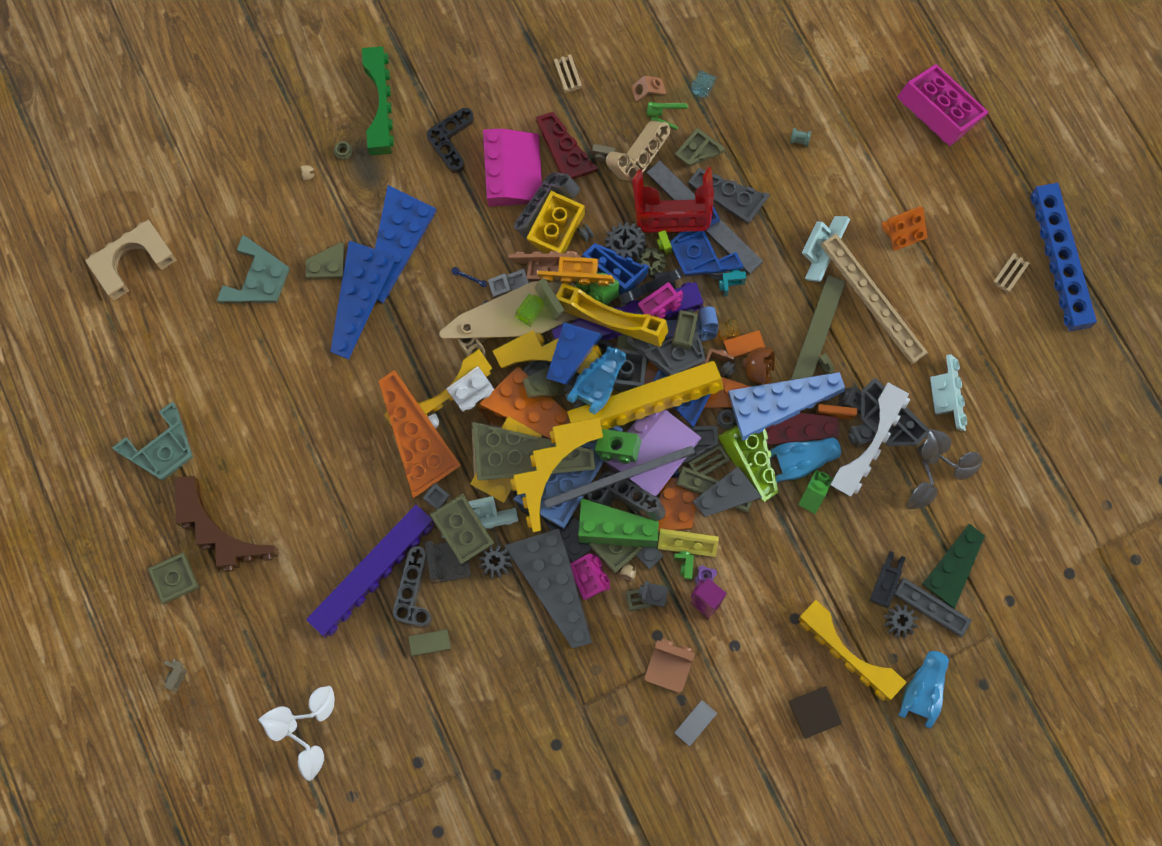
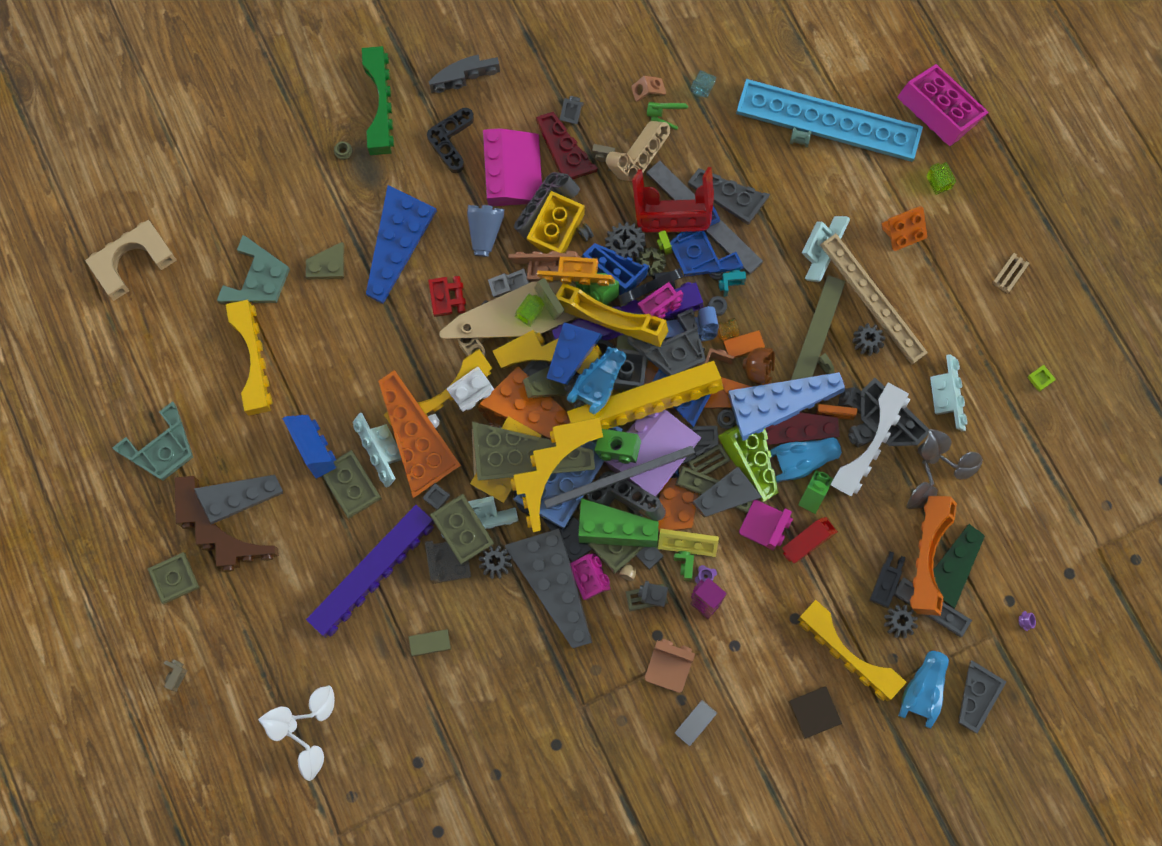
(233, 497): none -> dark grey wing
(255, 394): none -> yellow arch
(305, 170): tan hinge -> none
(310, 444): none -> blue slope
(351, 485): none -> olive tile
(361, 285): blue wing -> none
(380, 447): none -> light aqua bracket
(414, 585): dark grey beam -> none
(440, 296): none -> red plate
(455, 271): clear blue hinge -> none
(468, 68): none -> dark grey slope
(484, 227): none -> sand blue cone
(563, 60): tan tile -> none
(571, 110): none -> dark grey bracket
(685, 329): olive tile -> none
(698, 149): olive wing -> none
(719, 304): none -> dark grey tile
(727, 370): dark grey plate -> none
(765, 524): none -> dark pink bracket
(809, 540): none -> red slope
(829, 120): none -> medium azure plate
(867, 333): none -> dark grey gear
(938, 517): none -> orange arch
(940, 177): none -> clear neon green brick
(979, 696): none -> dark grey wing
(1027, 621): none -> medium lavender plate
(1041, 378): none -> lime plate
(1052, 195): blue brick -> none

